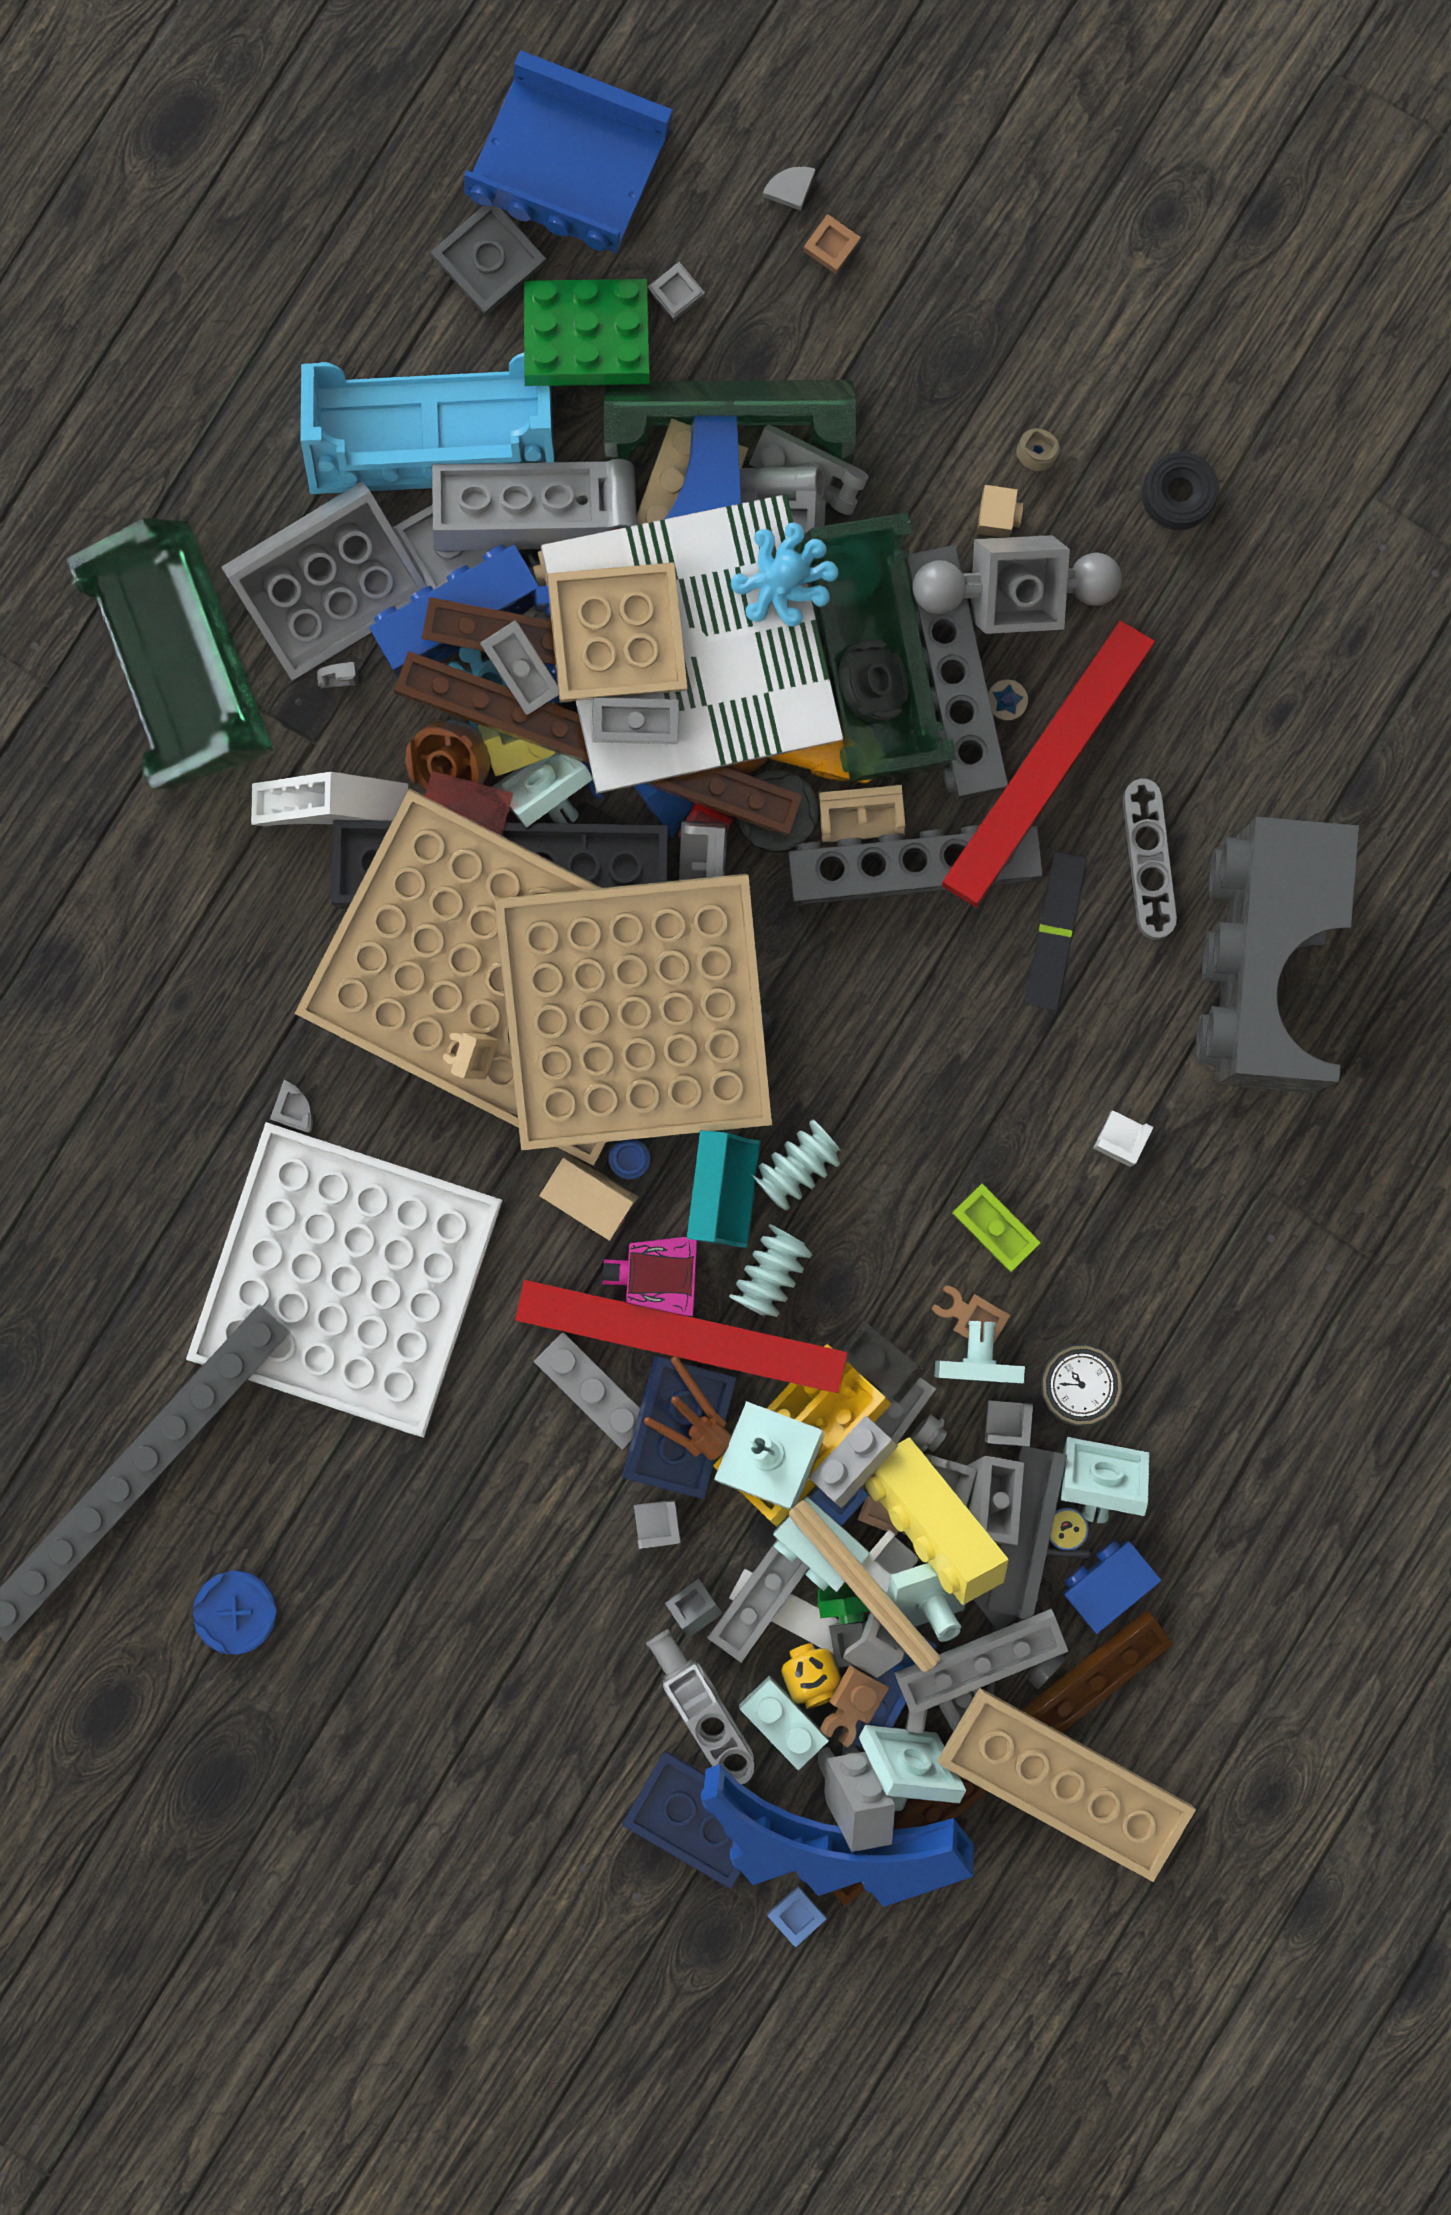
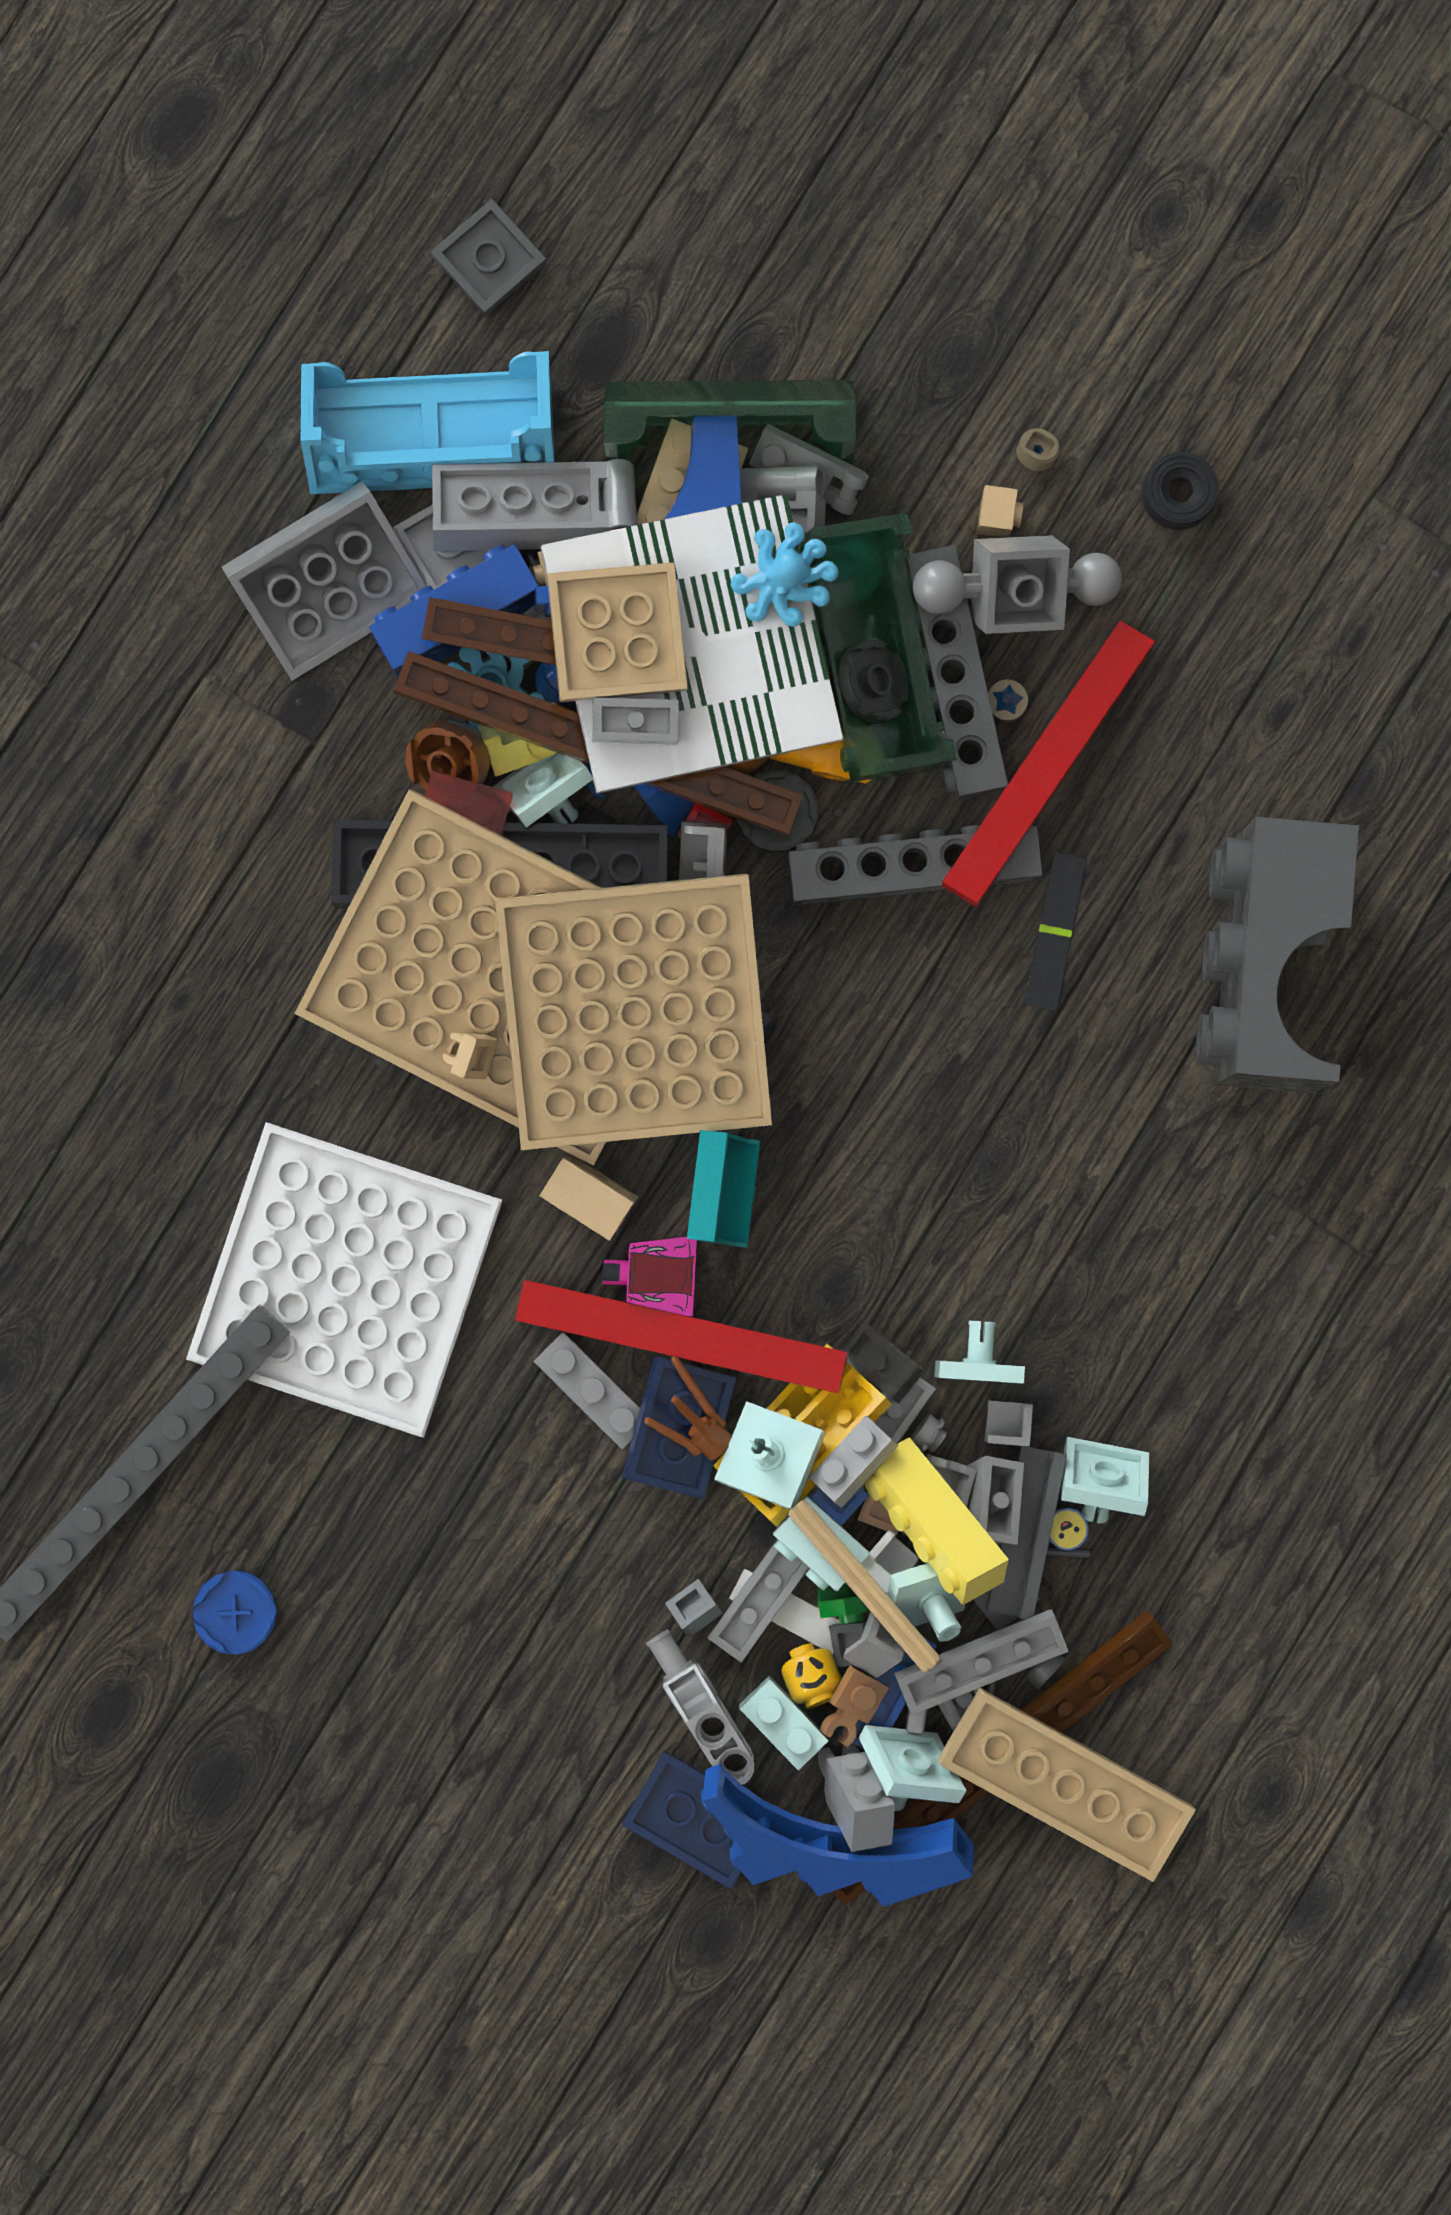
(173, 651): clear green windscreen -> none
(293, 1108): light grey tile -> none
(325, 798): white arch -> none
(338, 675): light grey tile -> none
(520, 667): light grey plate -> none
(569, 153): blue panel -> none
(586, 332): green plate -> none
(629, 1159): blue plate -> none
(657, 1524): light grey panel -> none
(676, 291): light grey tile -> none
(771, 1273): light aqua piece -> none
(790, 186): light grey tile -> none
(796, 1916): medium blue plate -> none
(798, 1165): light aqua piece -> none
(832, 244): medium nougat plate -> none
(861, 813): tan hinge -> none
(975, 1310): medium nougat plate -> none
(996, 1228): lime plate -> none
(1081, 1384): tile -> none
(1109, 1584): blue brick -> none
(1122, 1138): white panel -> none
(1144, 859): light grey beam -> none

